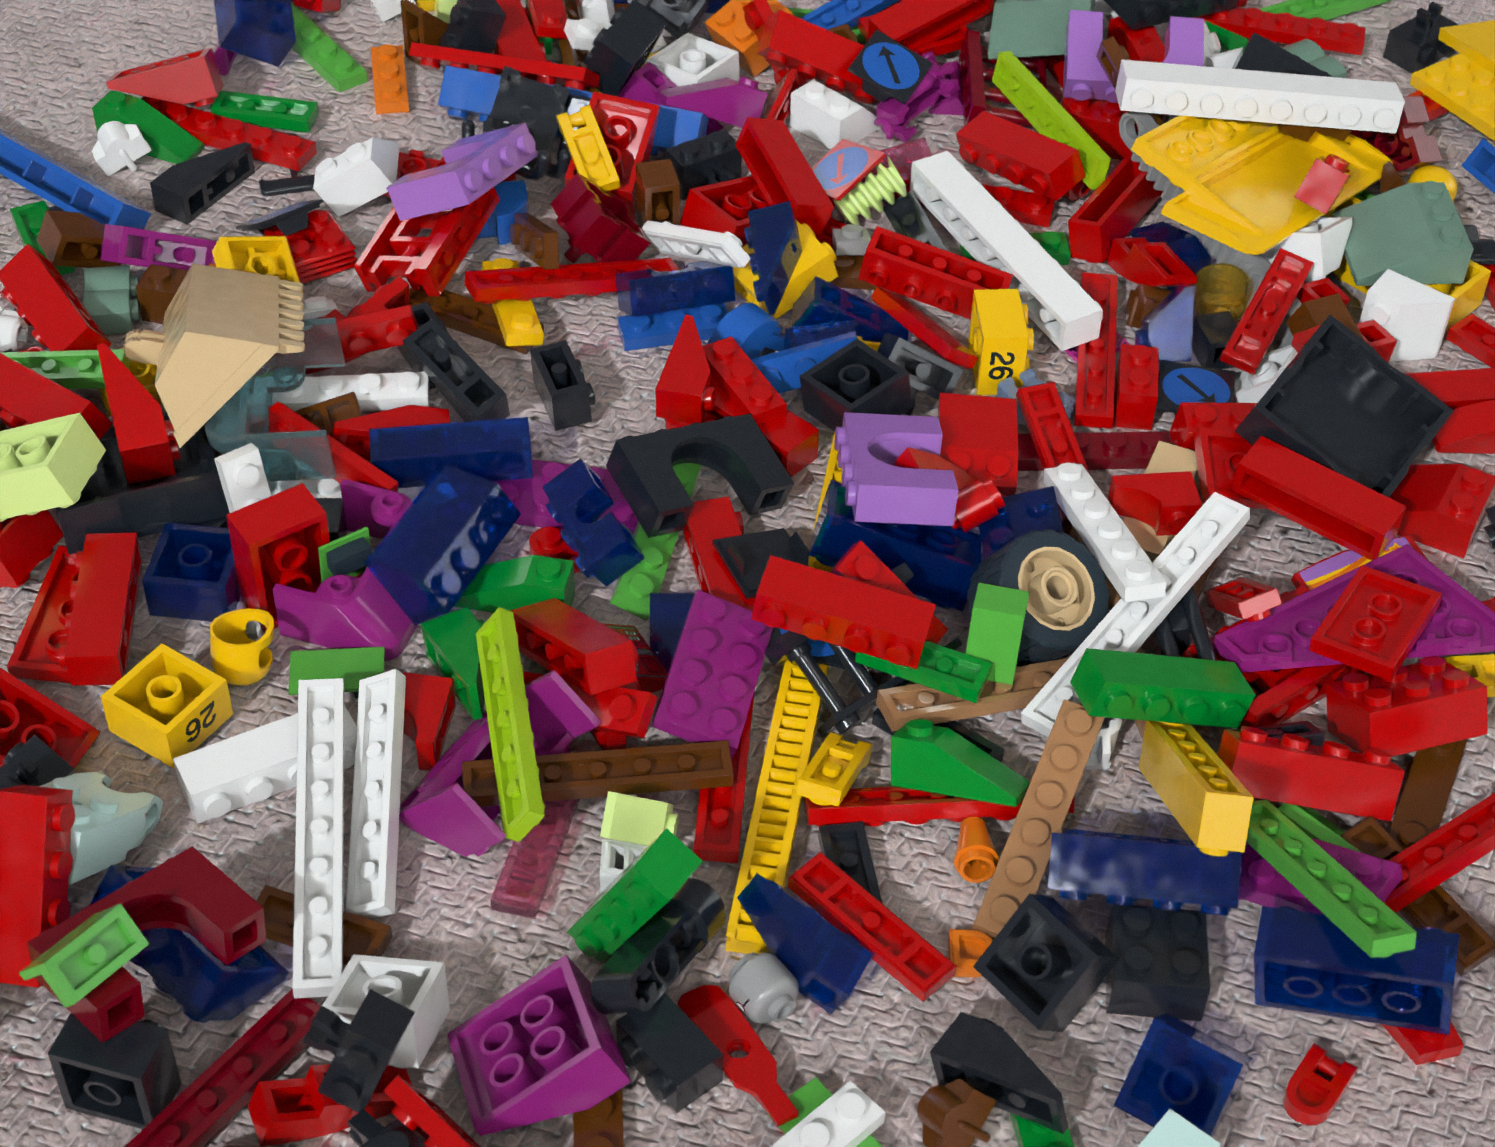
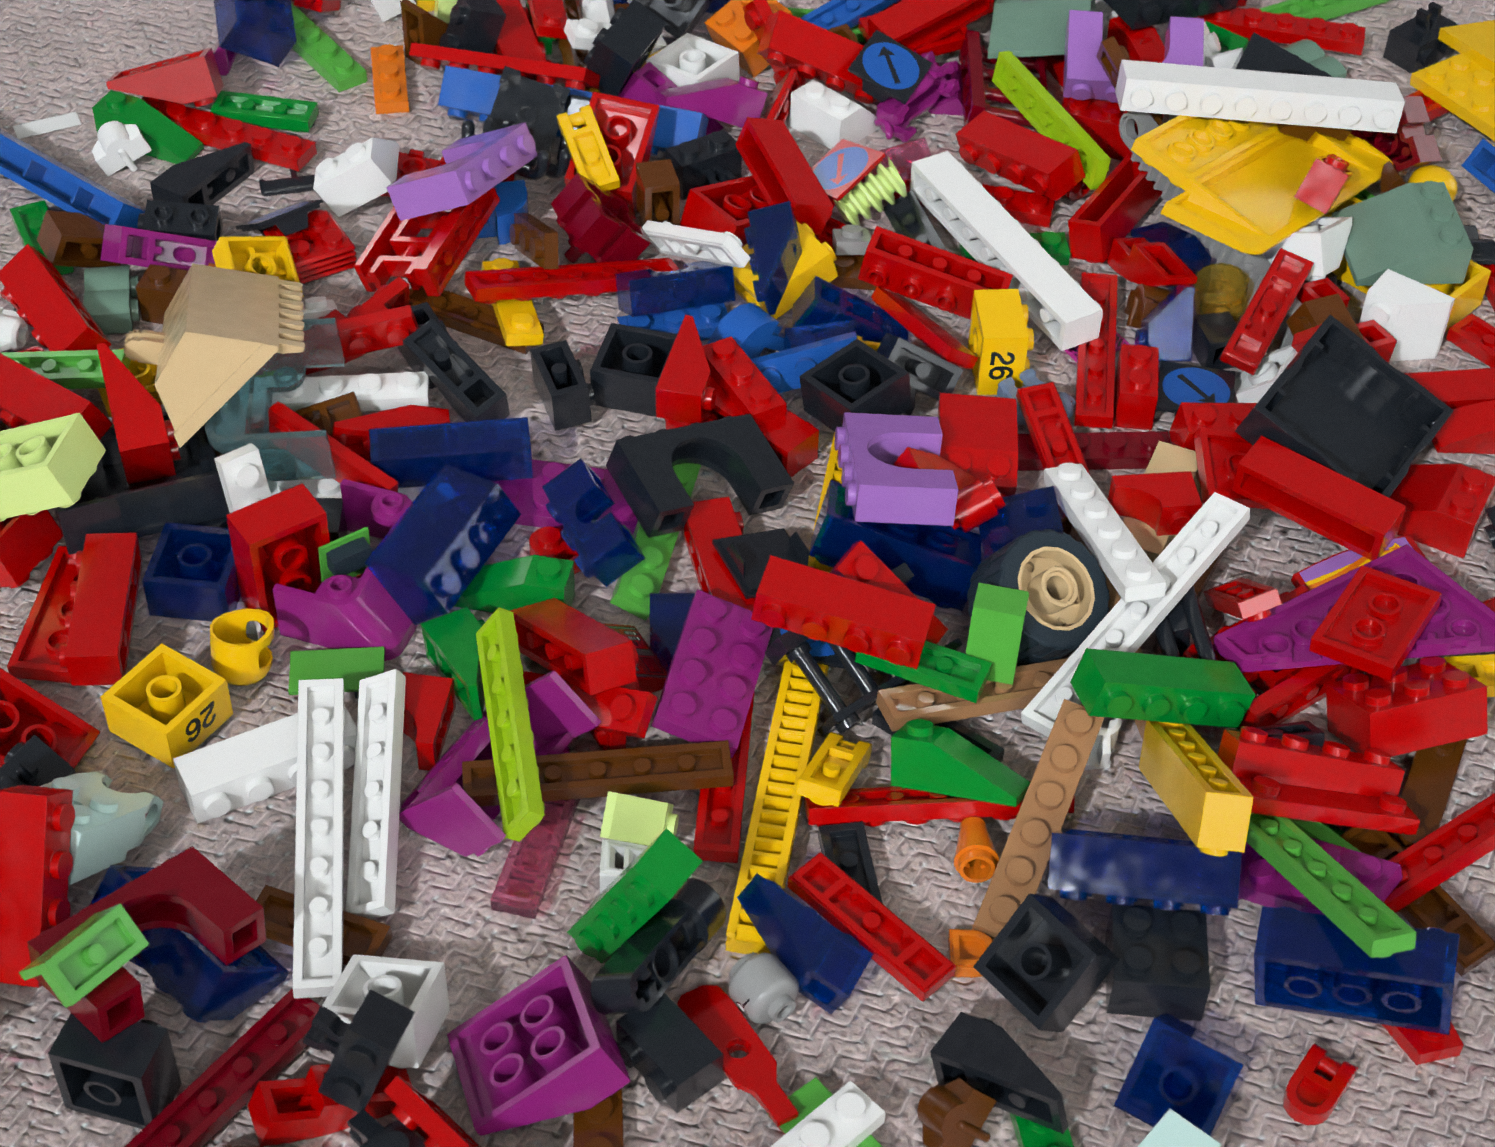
(46, 125): none -> white sticker
(182, 219): none -> black brick
(630, 368): none -> black brick
(1330, 807): none -> red plate

